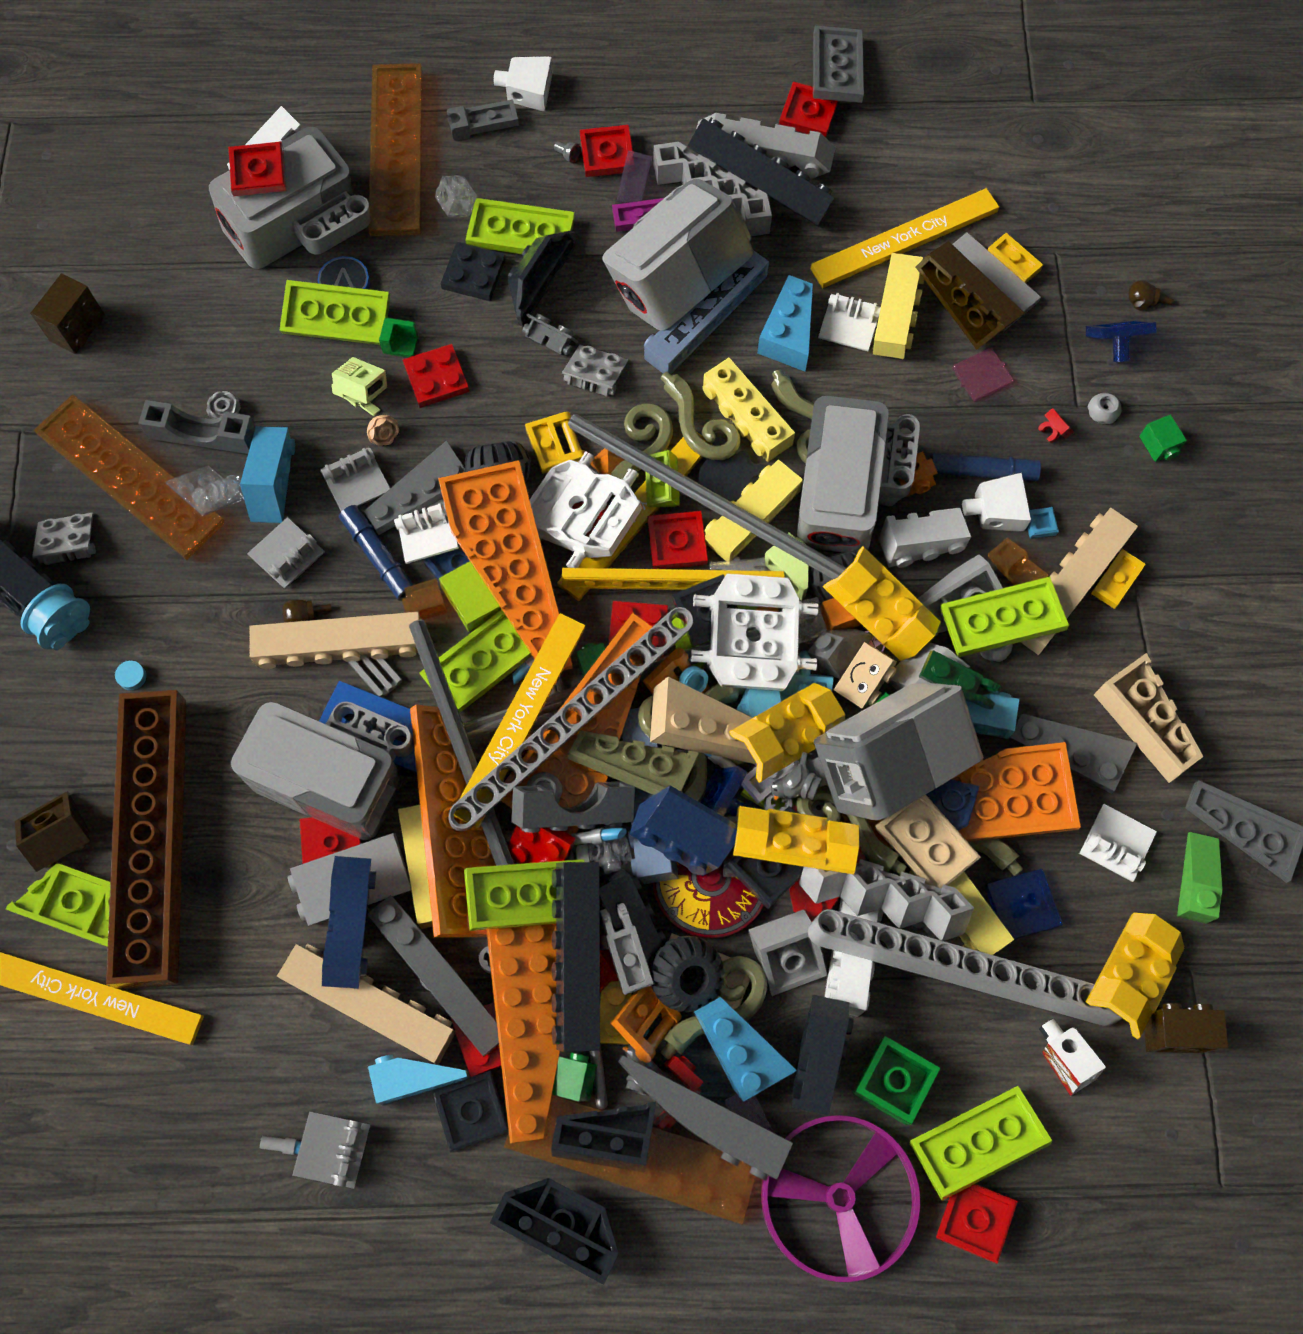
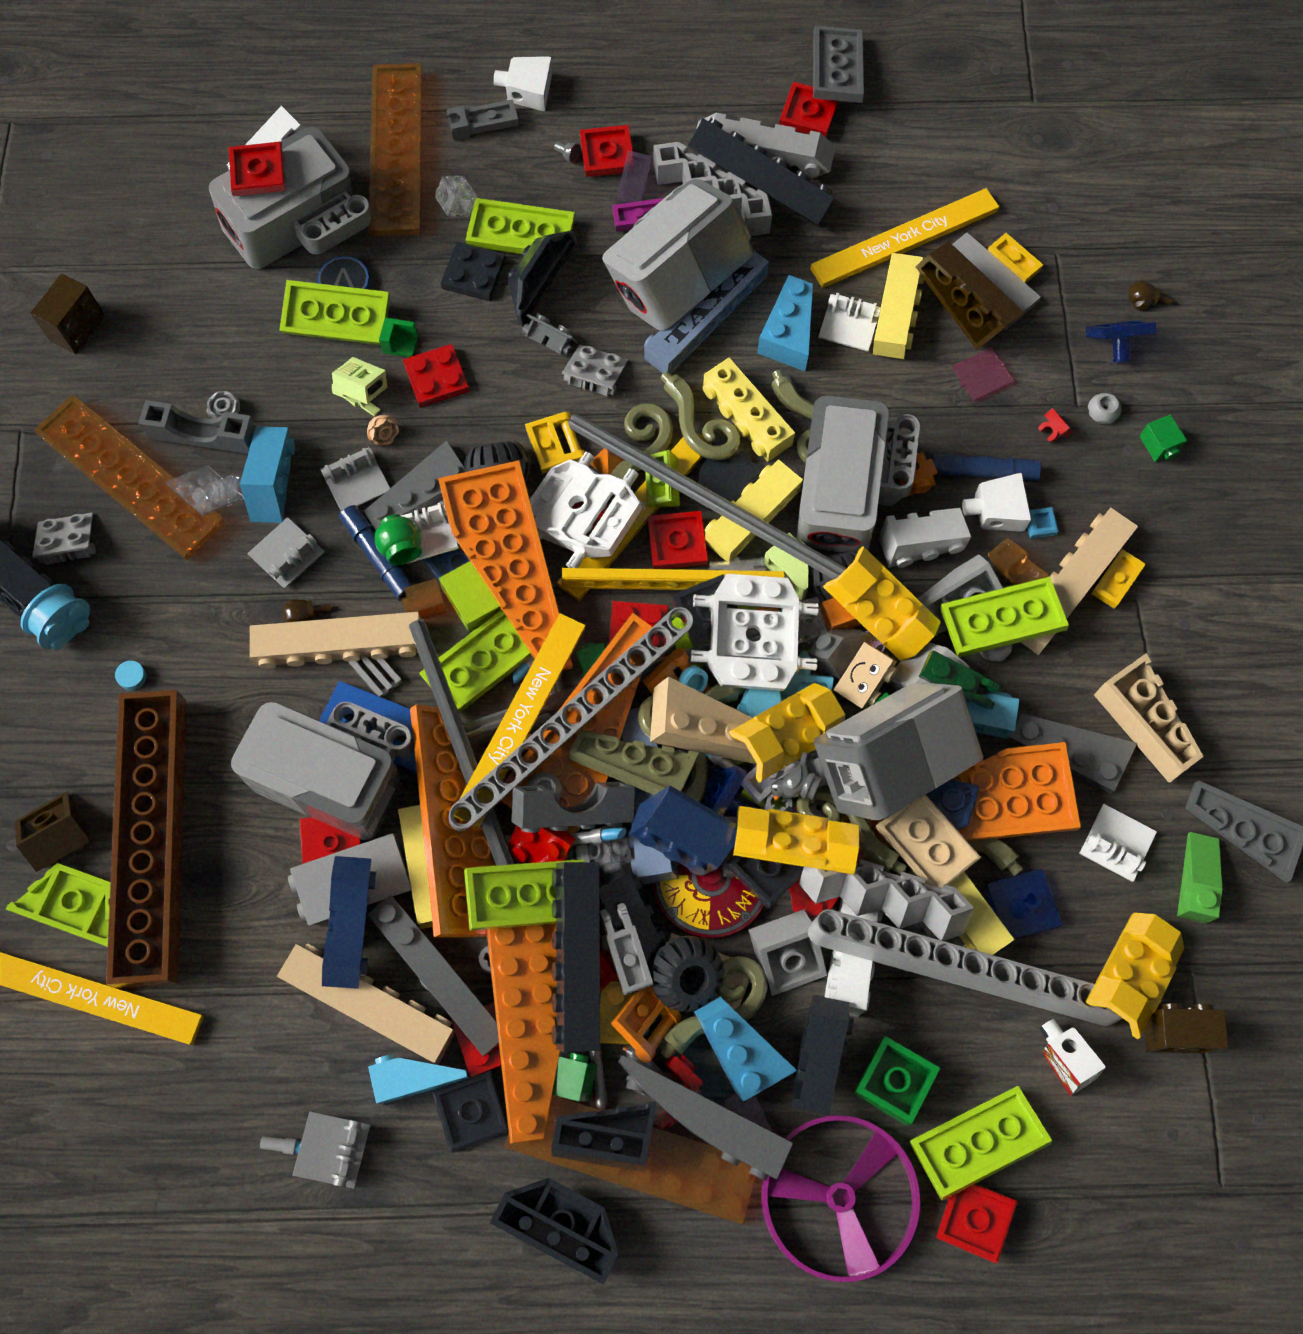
(398, 539): none -> green piece

